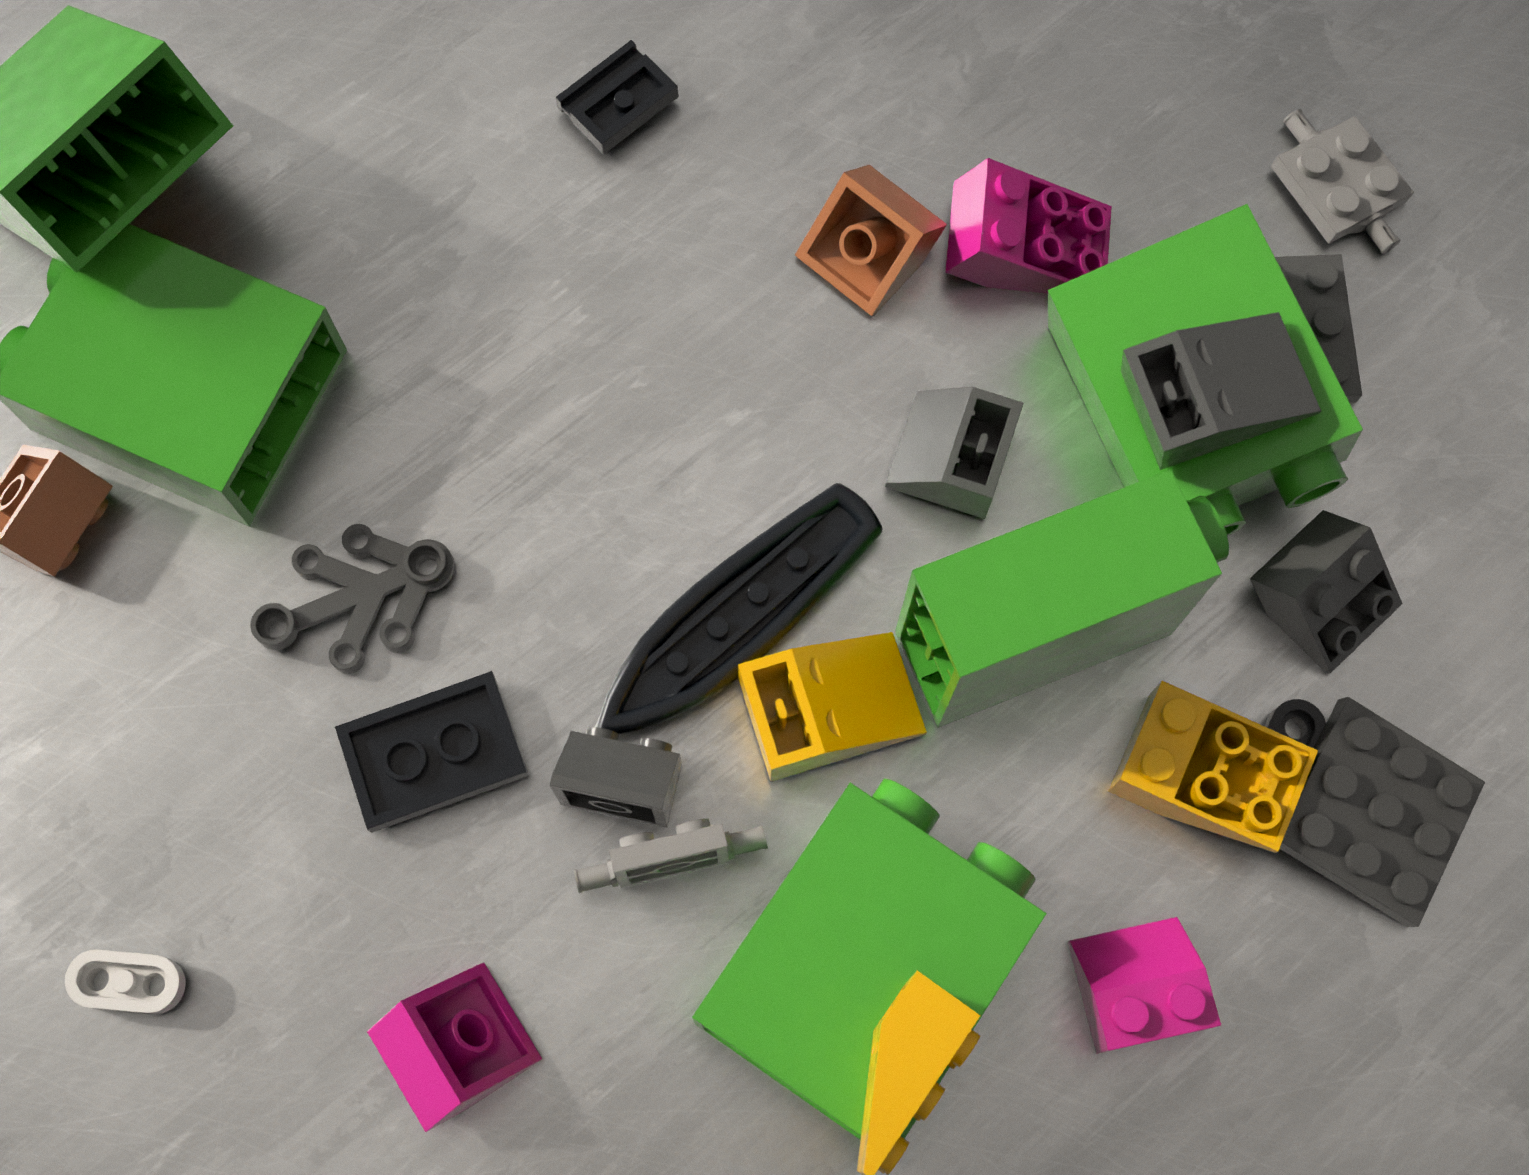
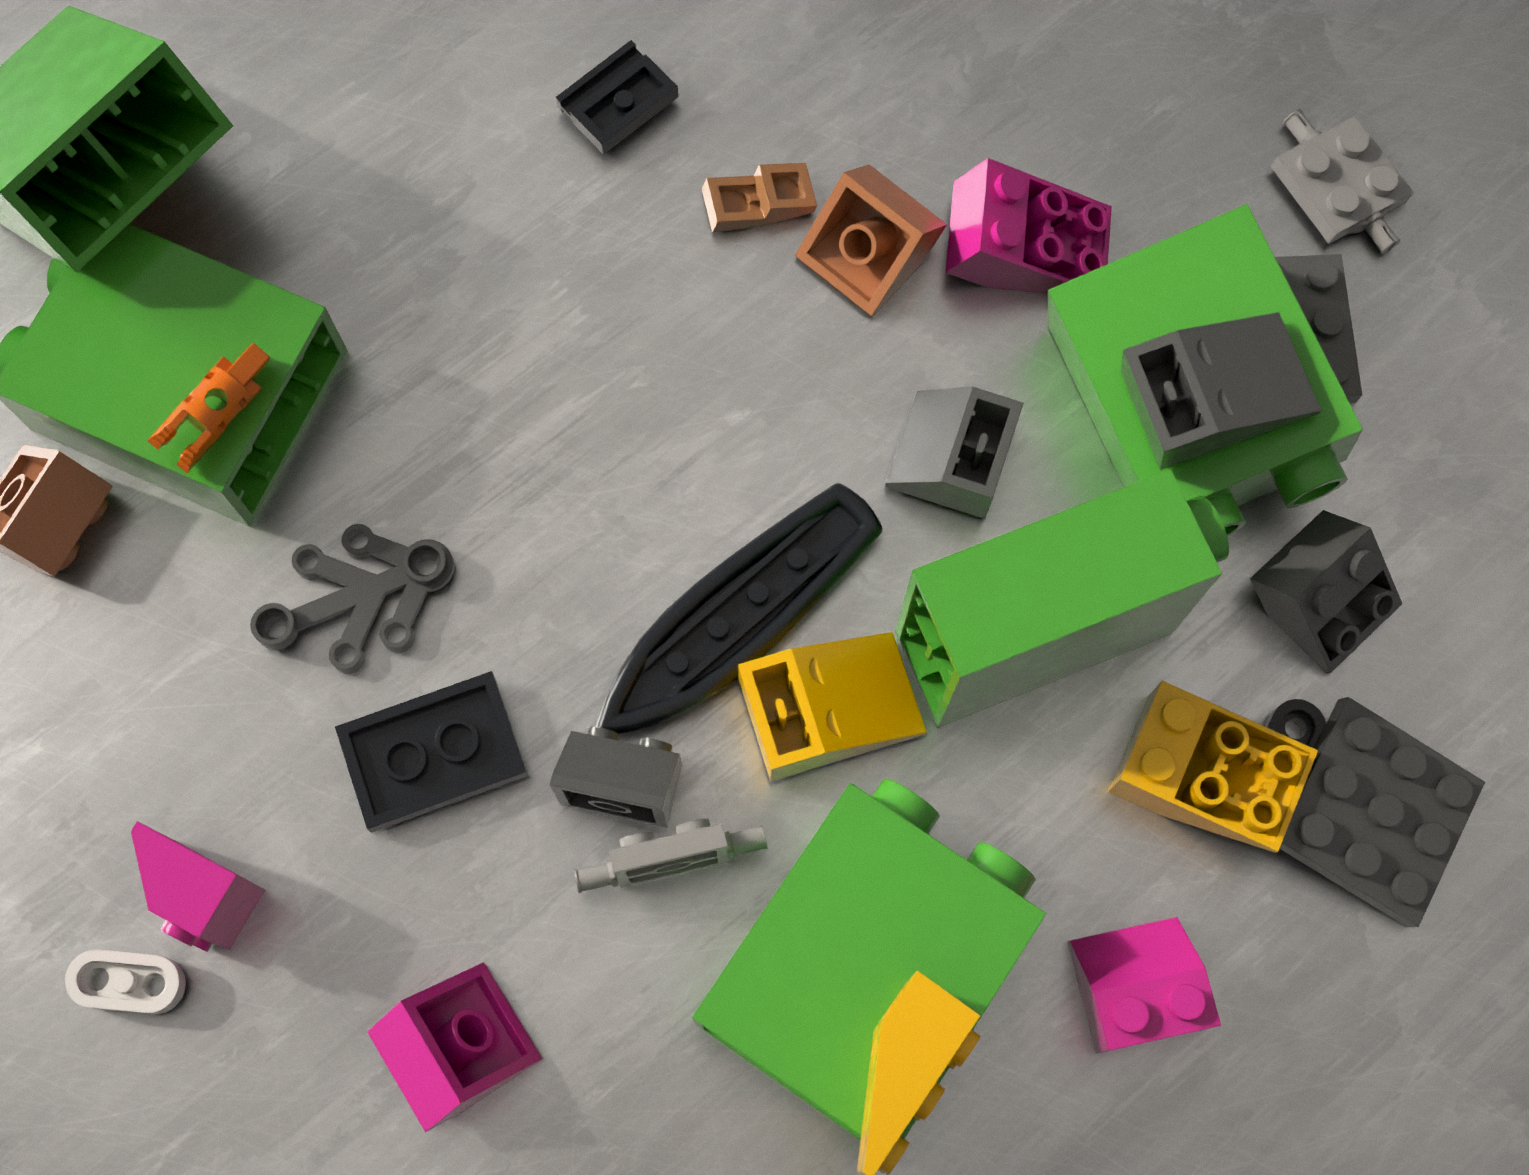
(192, 893): none -> dark pink slope
(226, 381): none -> orange hinge
(766, 198): none -> medium nougat slope

